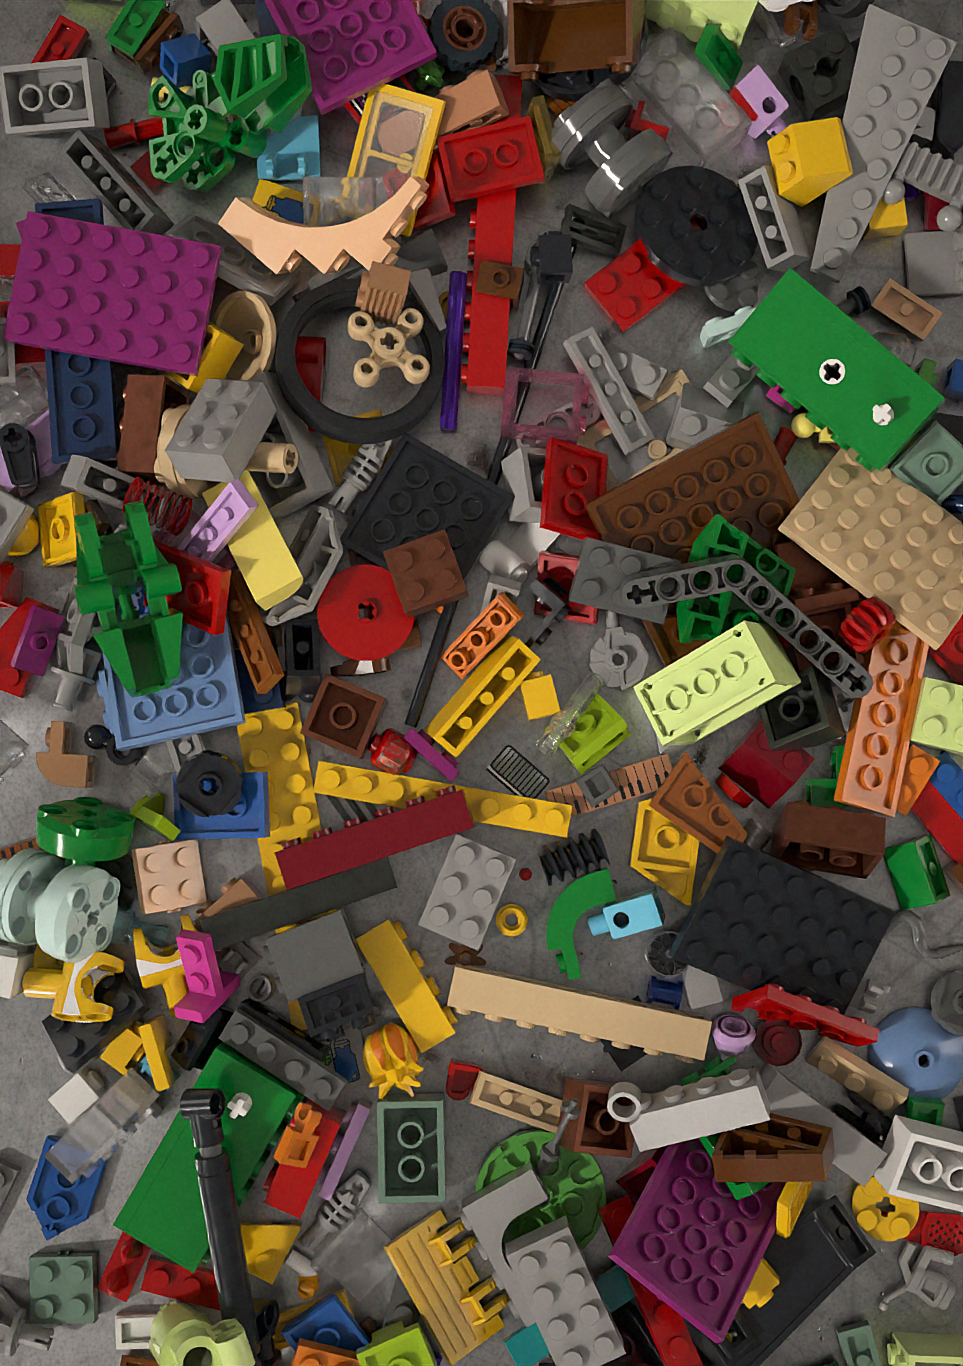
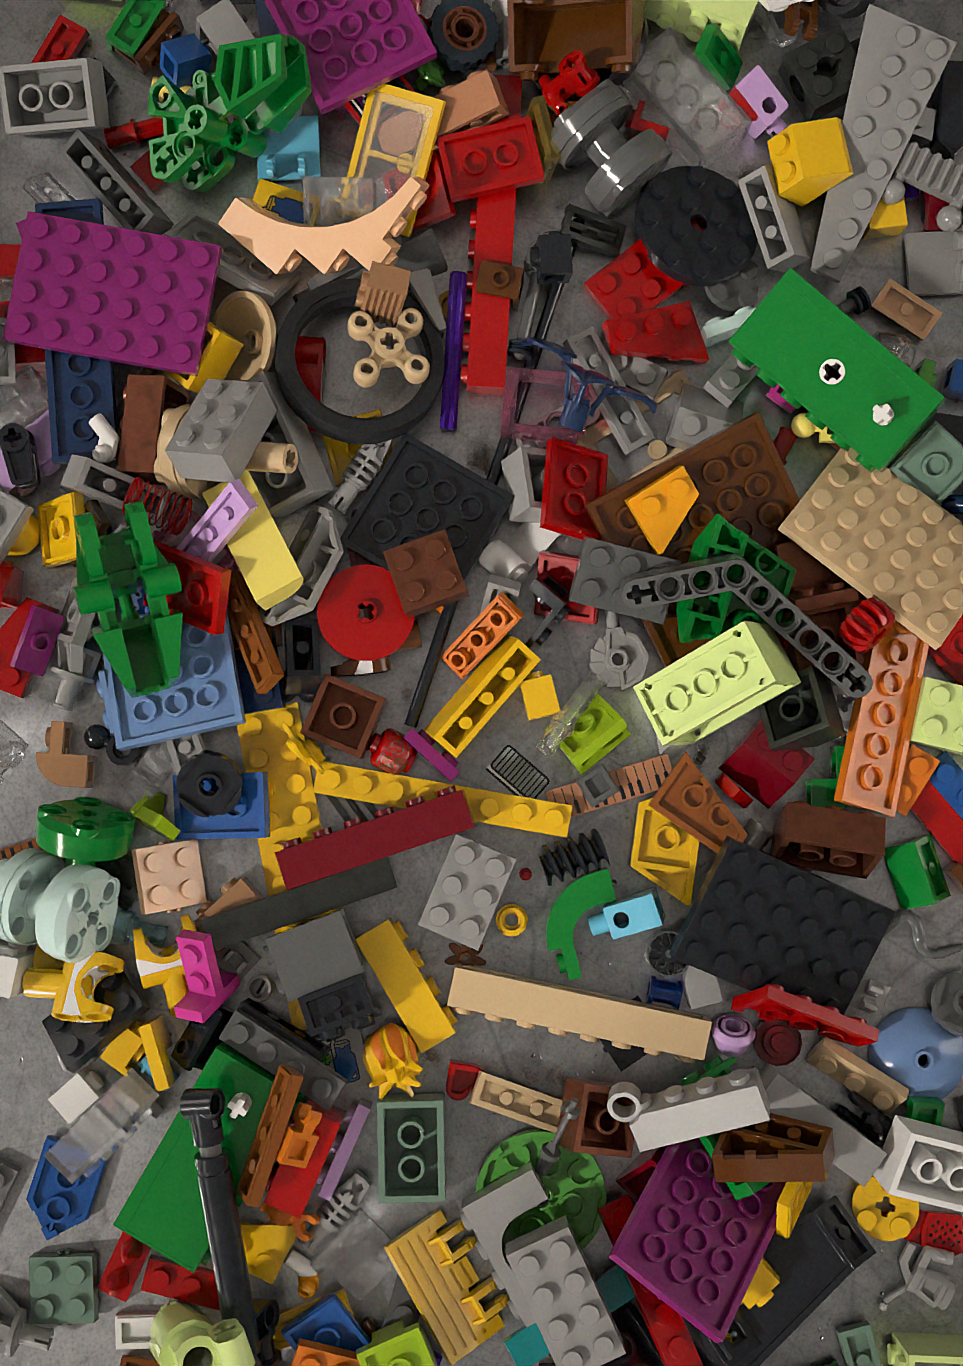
(107, 442): none -> white arm
(269, 1135): none -> dark orange tile
(282, 1218): none -> orange plate
(307, 751): none -> yellow plate
(569, 81): none -> red piece
(577, 408): none -> dark blue plant
(658, 333): none -> red wing
(663, 506): none -> light orange wing

